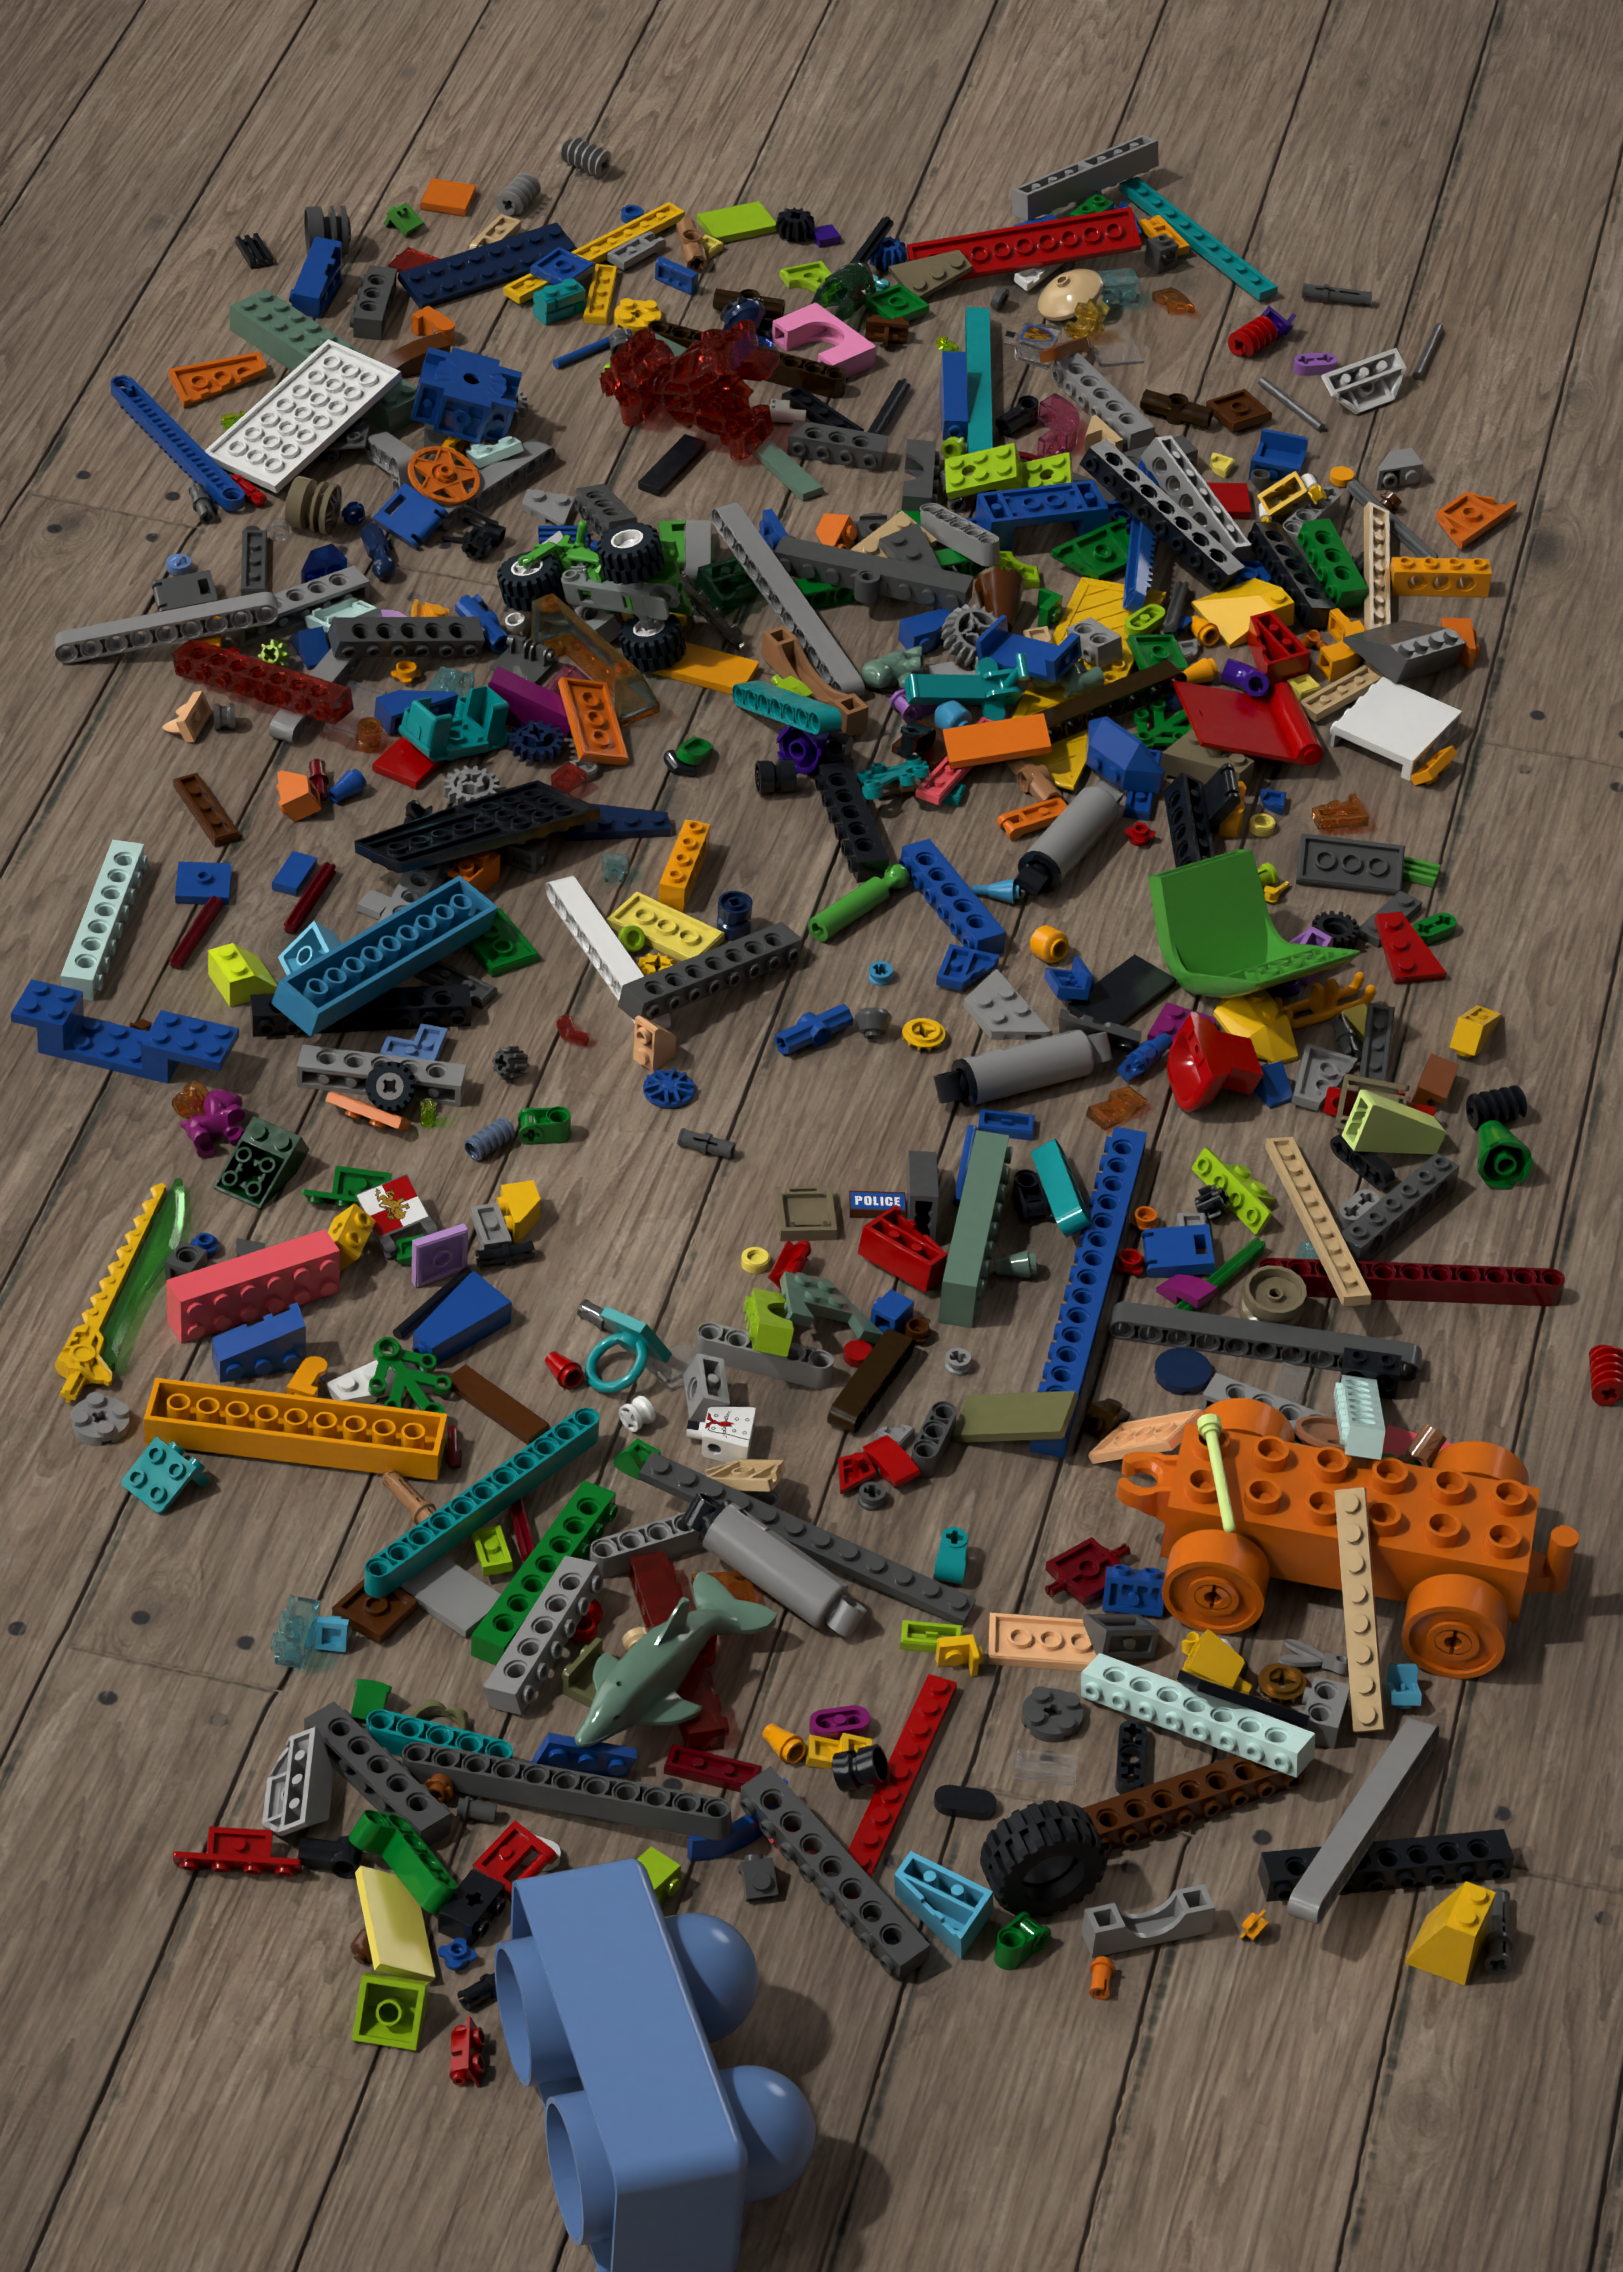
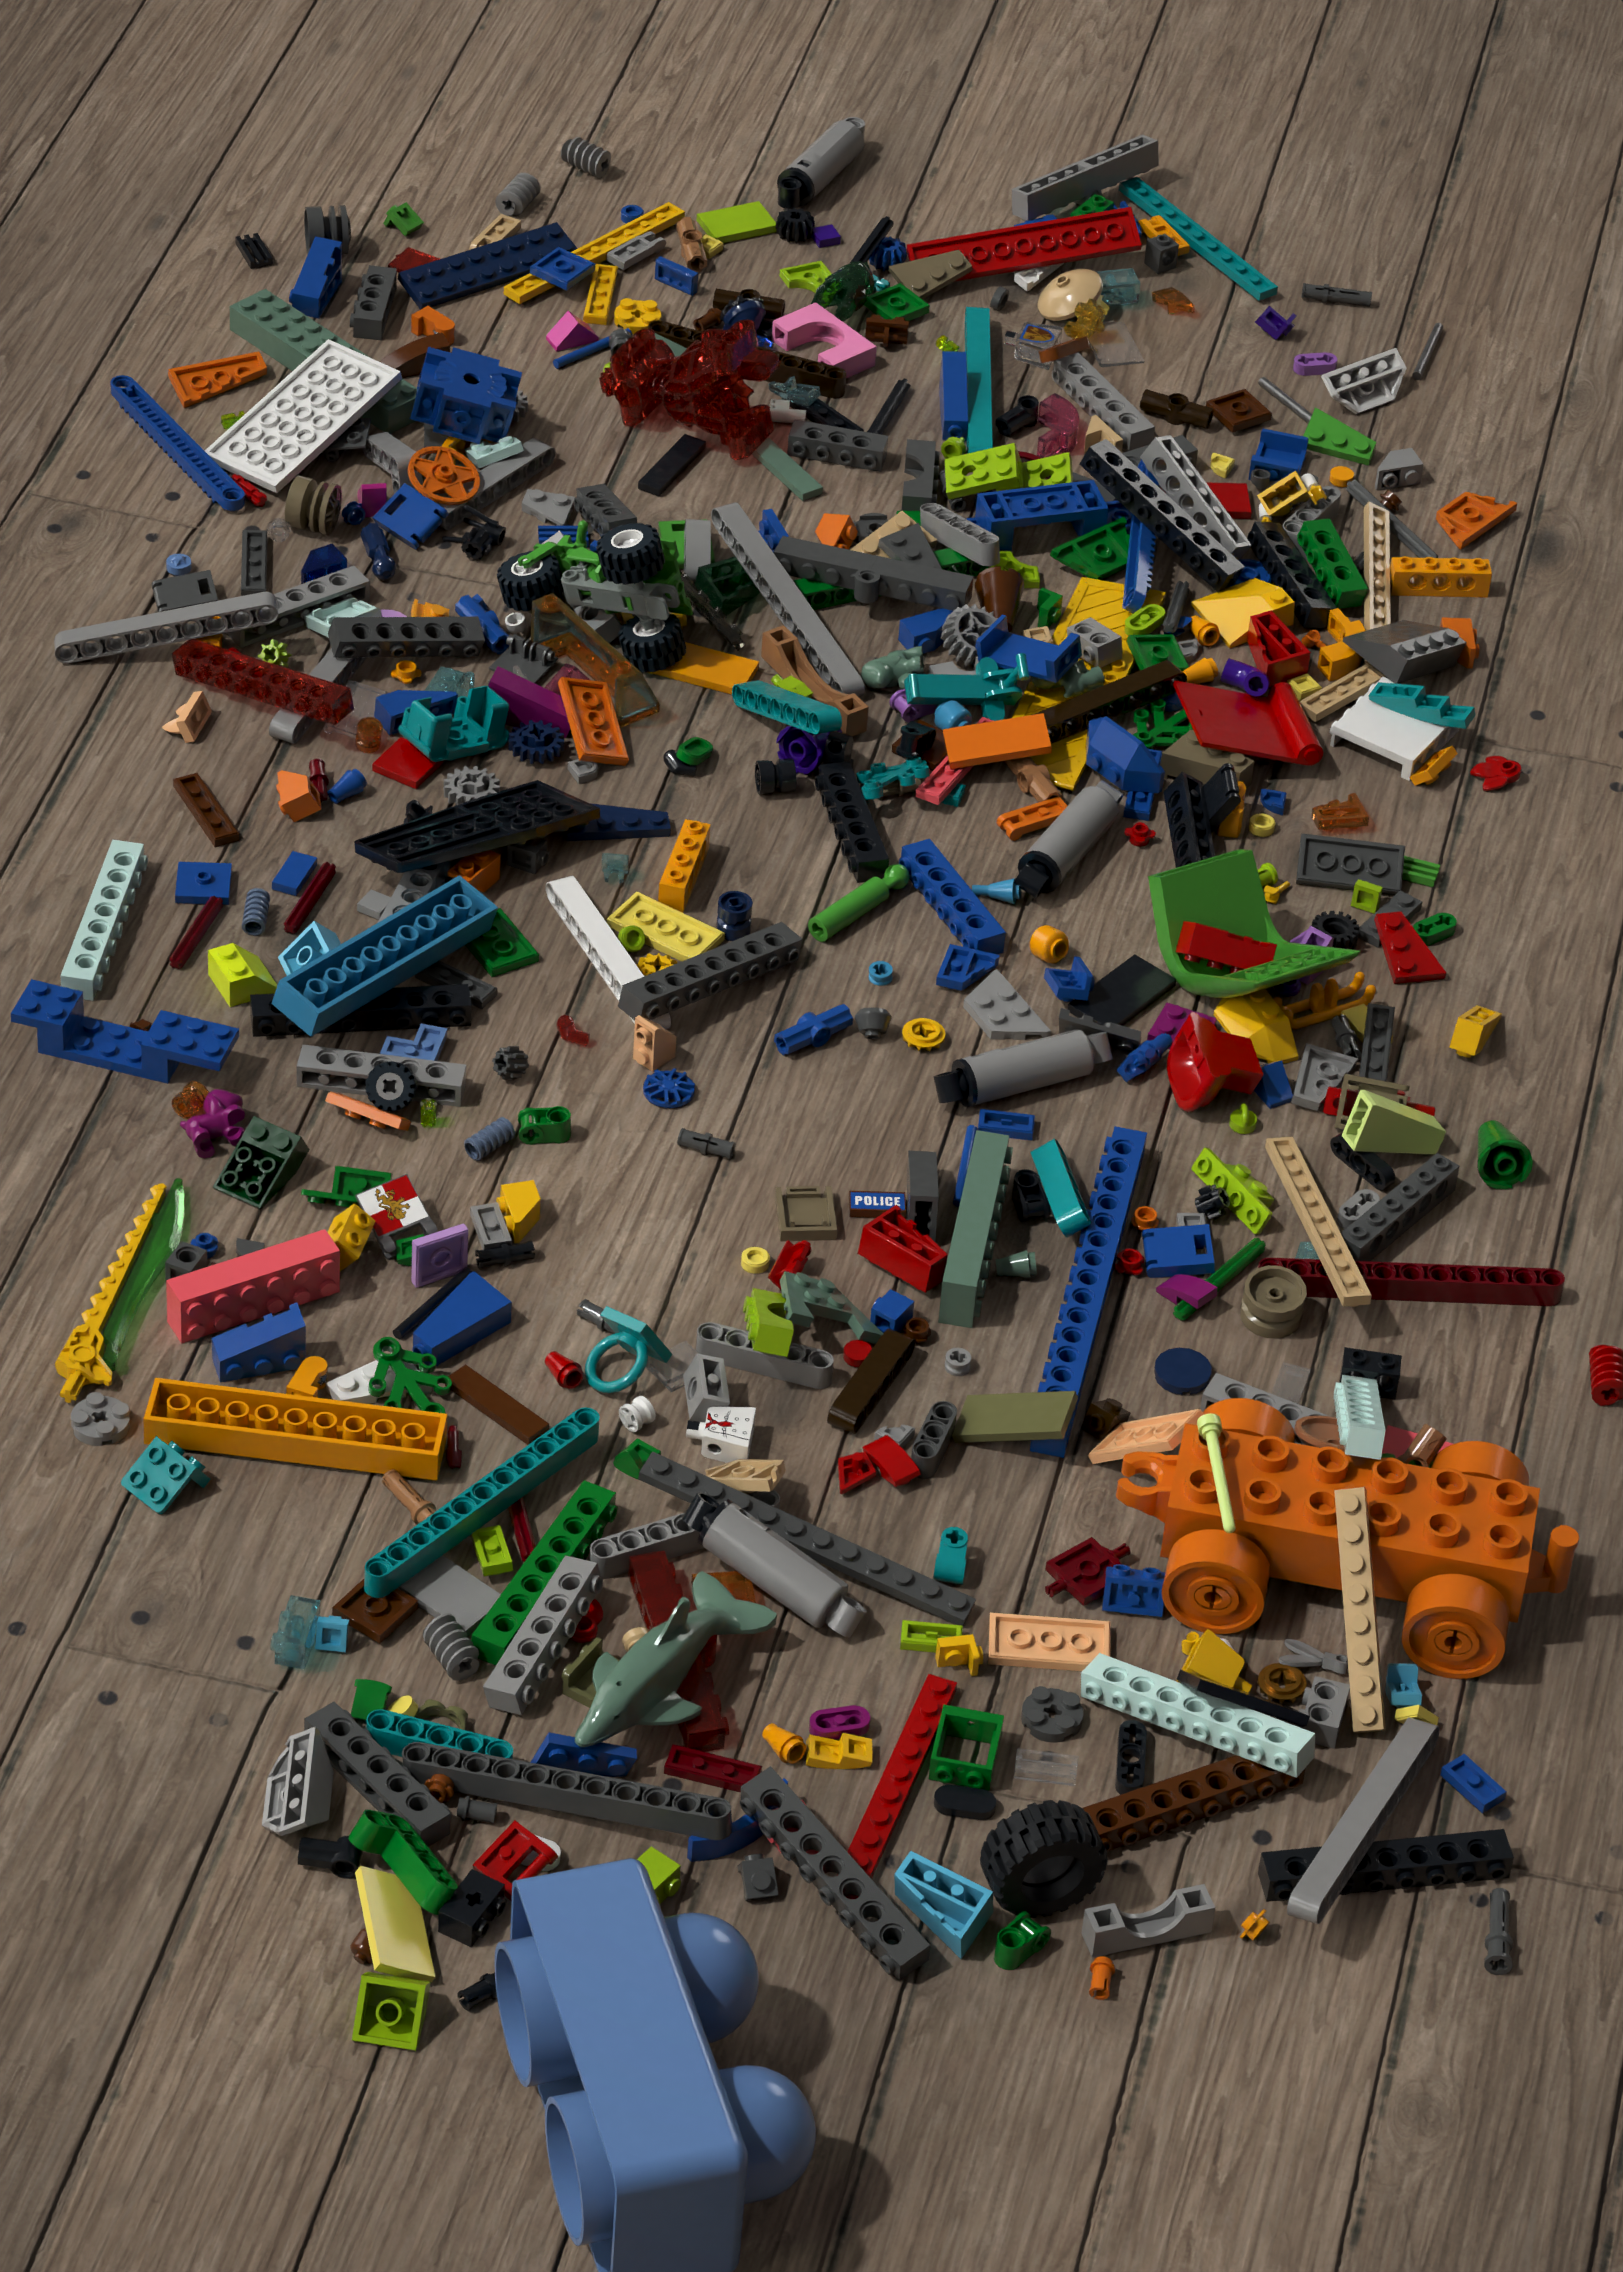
(201, 503): dark grey pin -> none
(224, 716): flat silver wheel -> none
(238, 1849): red bracket -> none
(255, 911): none -> sand blue piece
(310, 646): blue slope -> none
(372, 497): none -> dark pink slope
(404, 1705): none -> light yellow tile
(448, 197): orange tile -> none
(451, 1647): none -> light grey piece
(457, 1954): blue plate -> none
(469, 2042): red hinge -> none
(559, 301): teal brick -> none
(568, 777): clear red slope -> none
(570, 333): none -> dark pink slope
(708, 320): none -> reddish brown pin
(796, 393): none -> clear light blue slope
(821, 162): none -> light grey piece
(860, 1768): black wheel -> none
(869, 1503): dark grey bush -> none
(956, 1723): none -> green window
(1118, 1108): clear orange slope -> none
(1121, 1635): dark grey tile -> none
(1222, 948): none -> red wedge
(1243, 1120): none -> lime tile
(1251, 1338): dark grey beam -> none
(1252, 337): red piece -> none
(1337, 439): none -> bright green wing
(1366, 896): none -> lime tile
(1414, 703): none -> teal slope
(1416, 1712): none -> light yellow tile
(1435, 1081): dark orange hinge -> none
(1454, 1934): yellow slope -> none
(1473, 1783): none -> blue plate
(1496, 1105): black piece -> none
(1497, 772): none -> red plate

